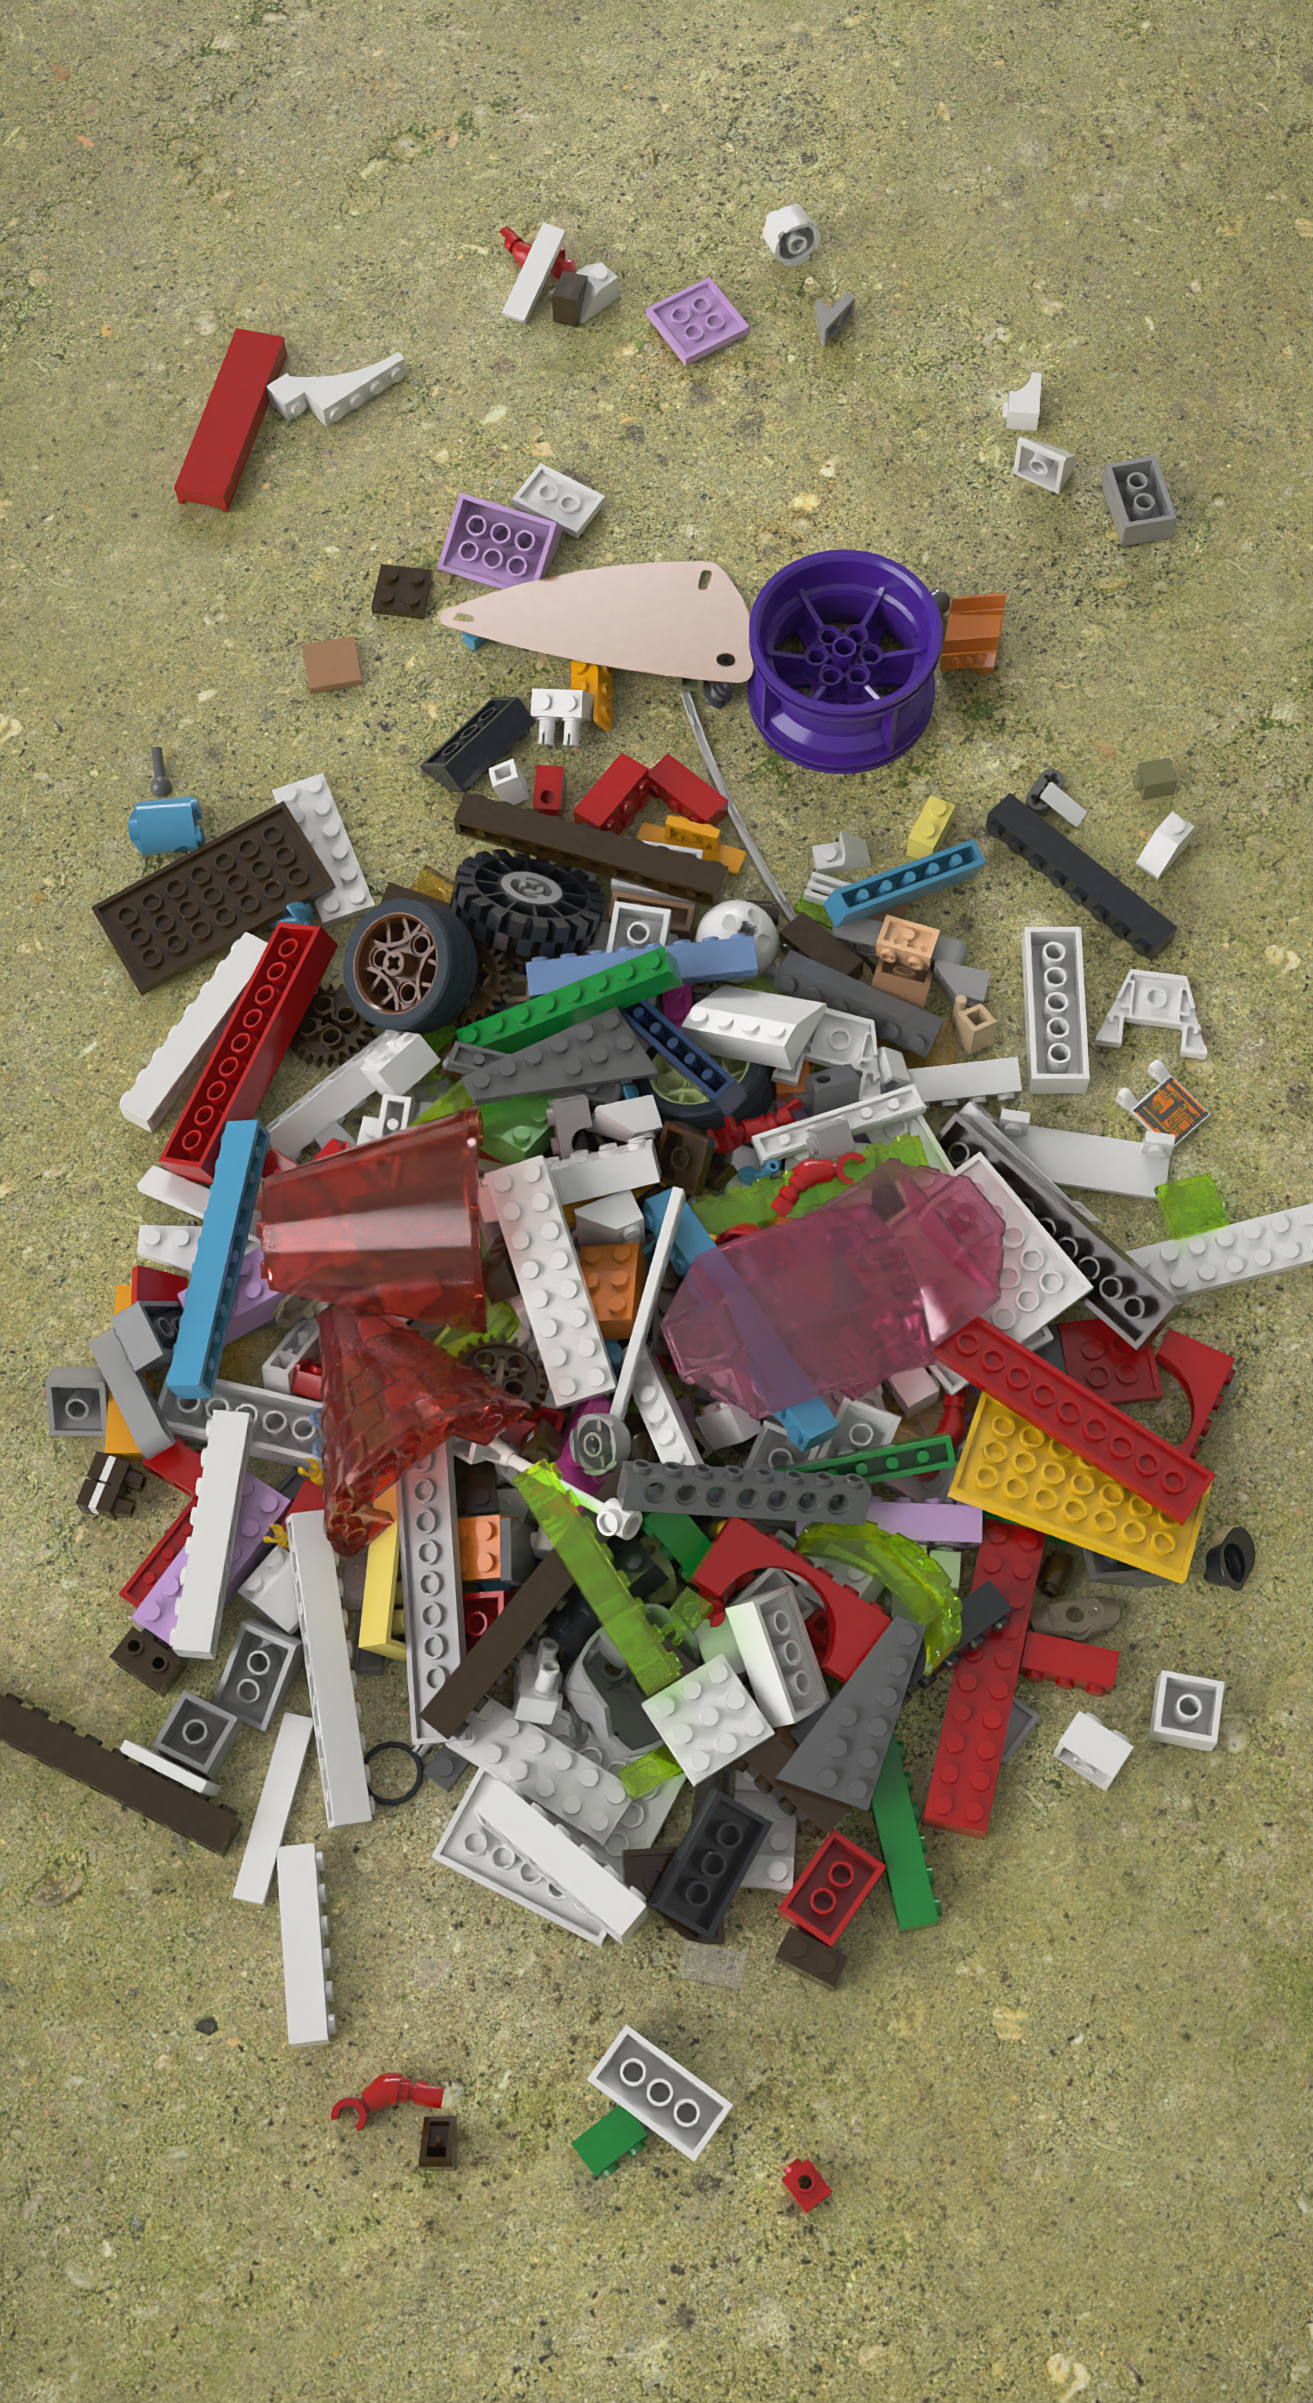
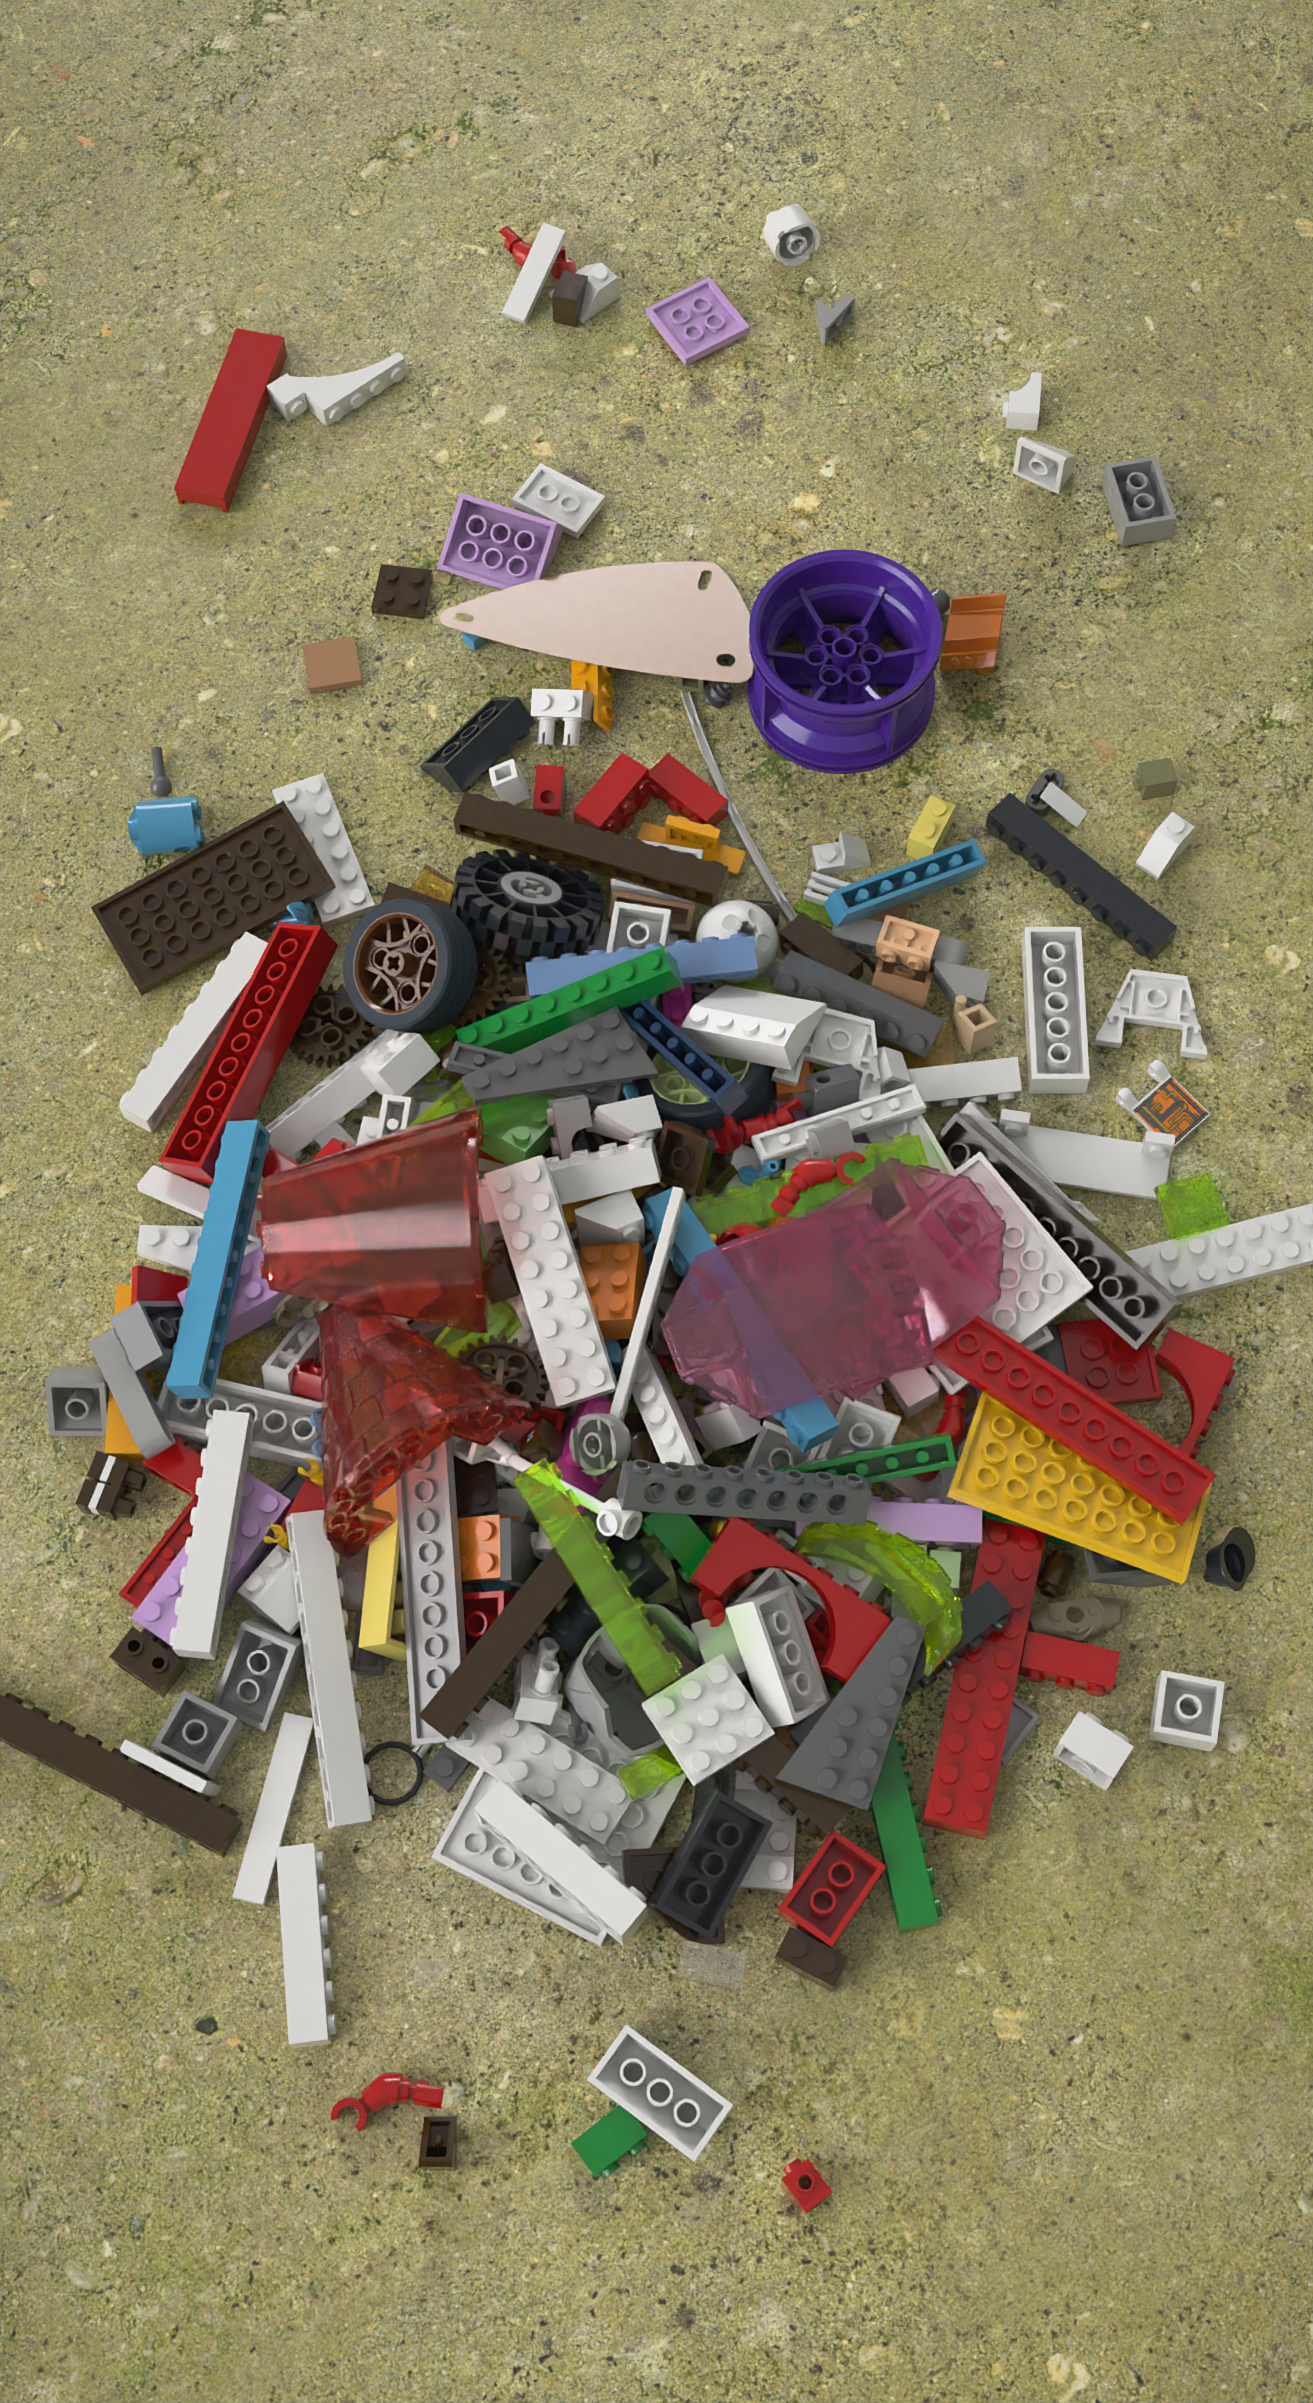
(688, 1612): clear neon green plate -> none

